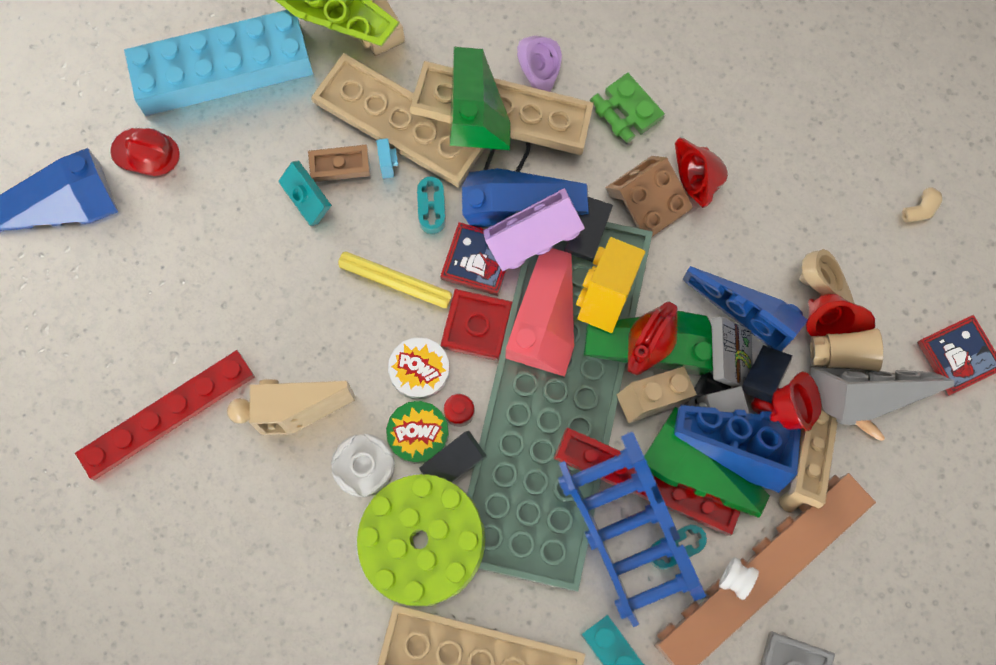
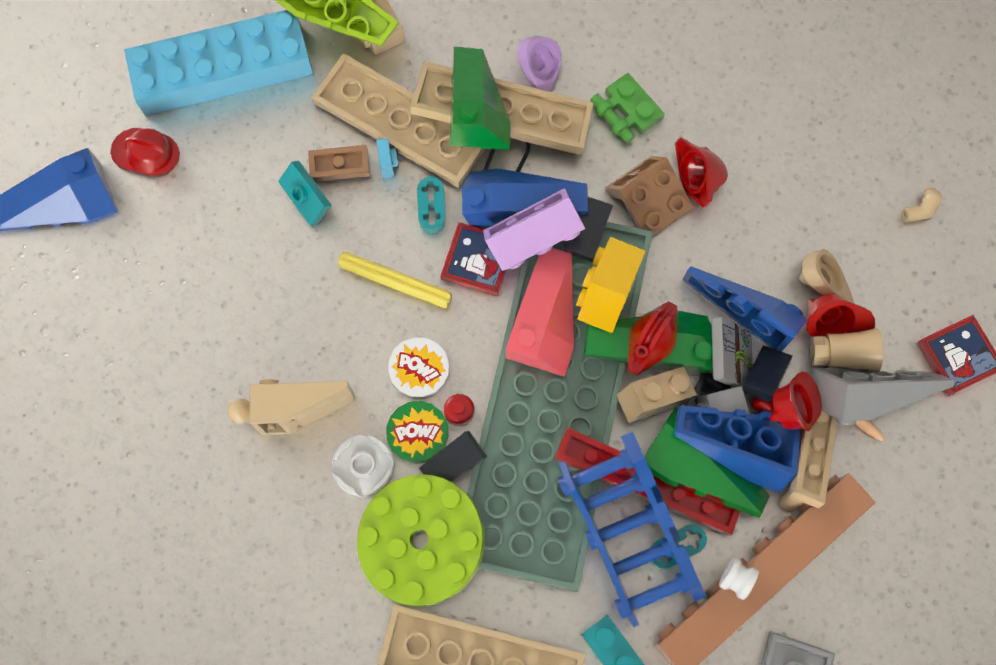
(164, 415): red plate -> none
(476, 325): red tile -> none

